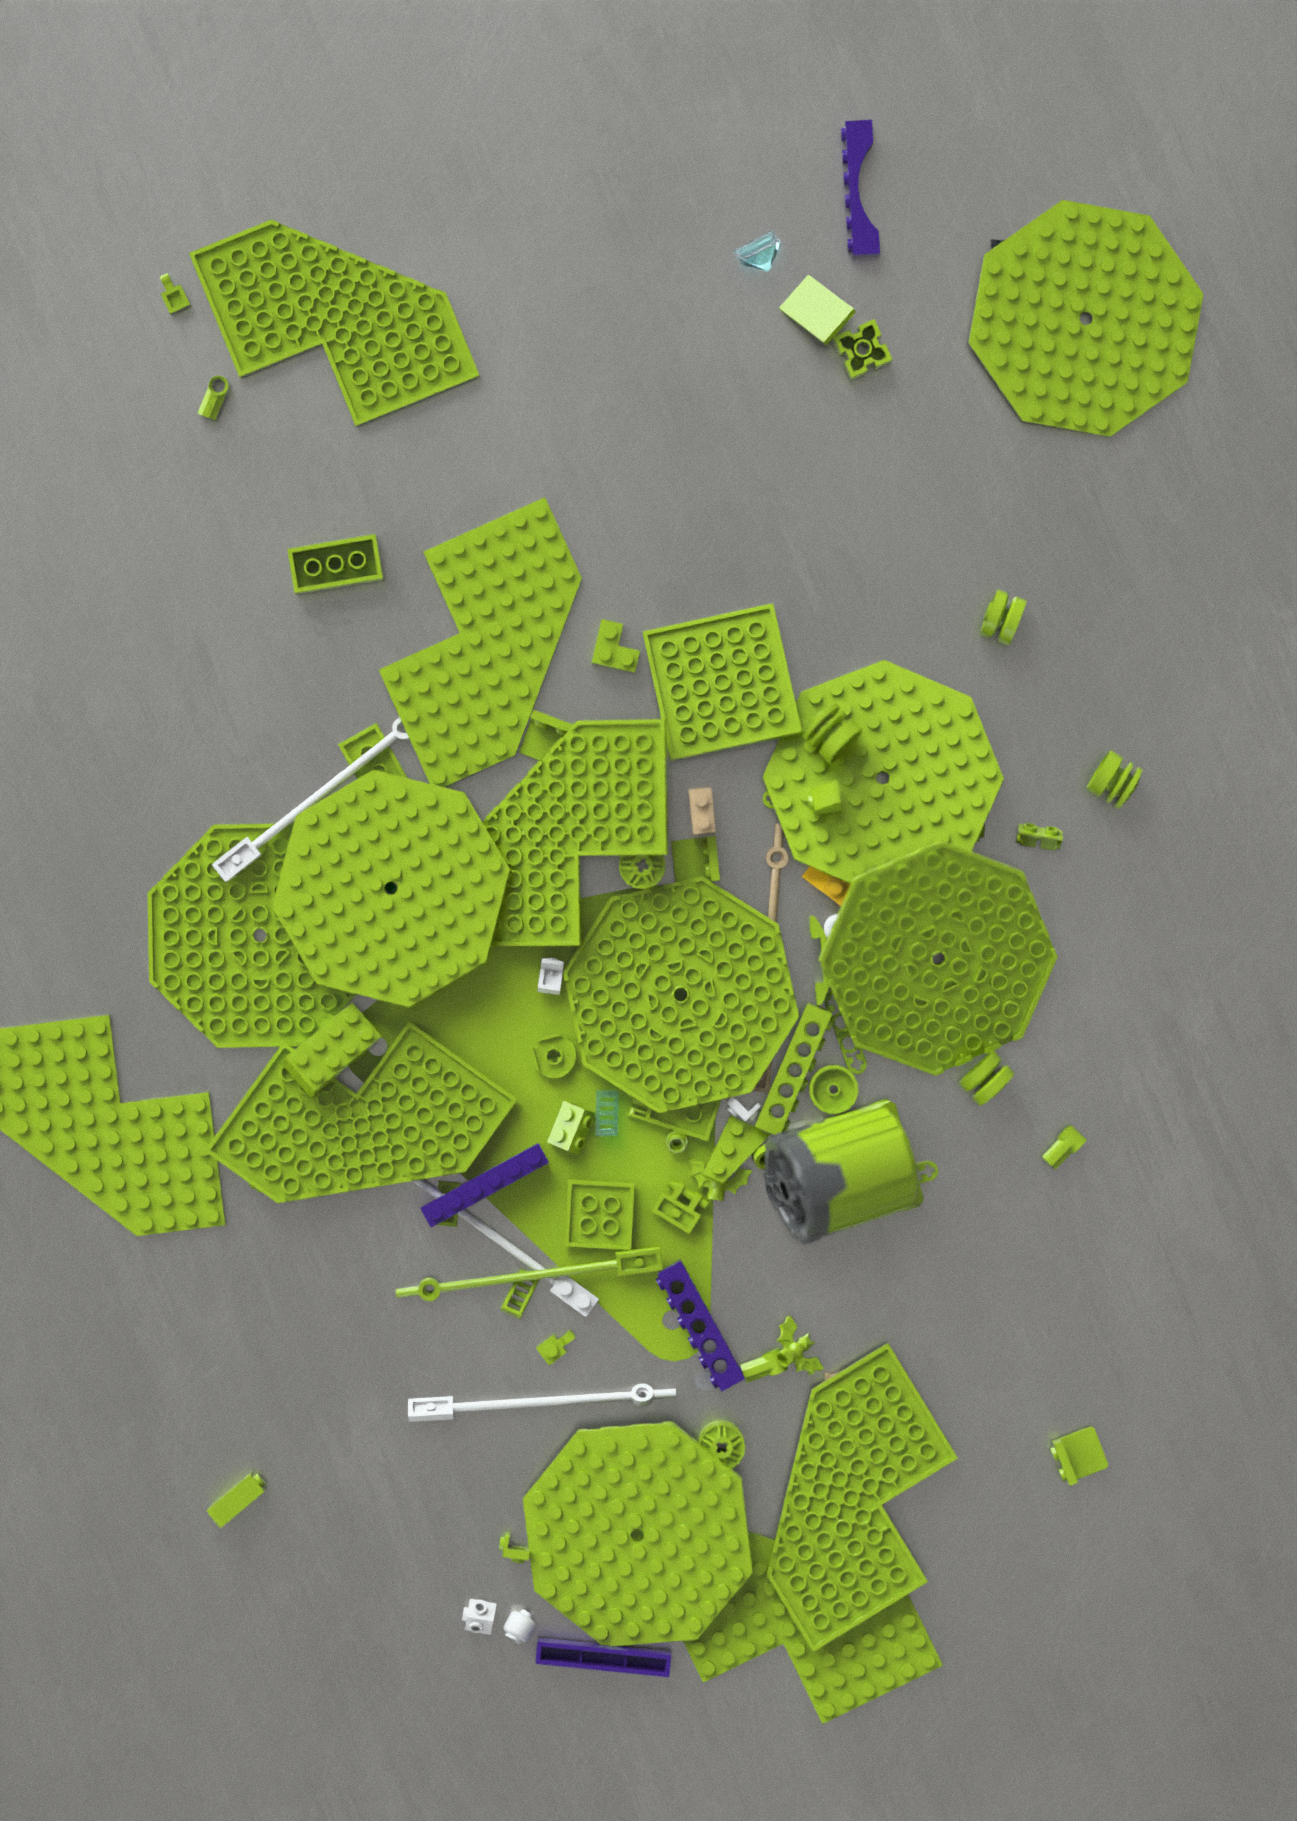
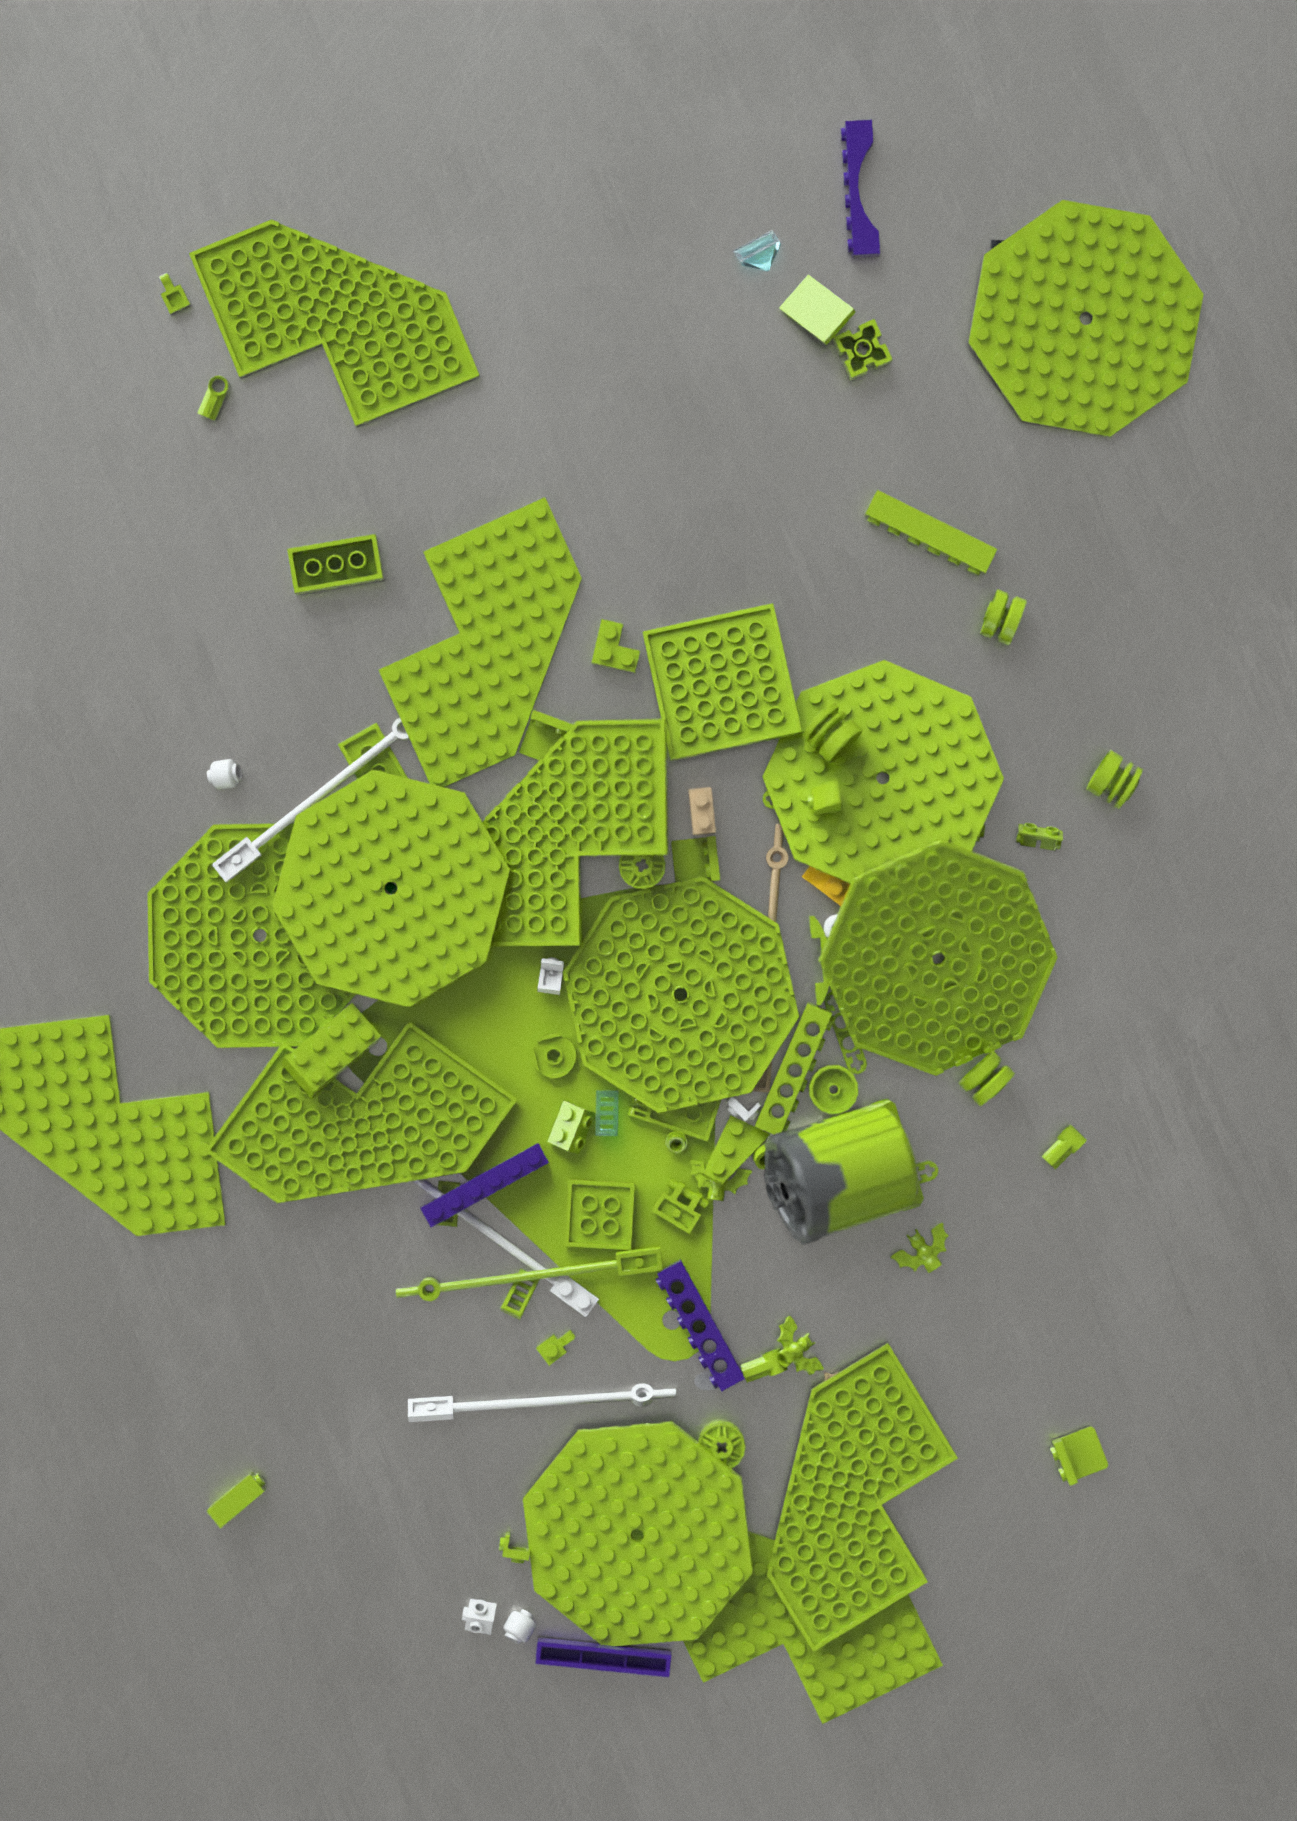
(224, 774): none -> white head
(925, 1254): none -> lime animal
(930, 532): none -> lime brick

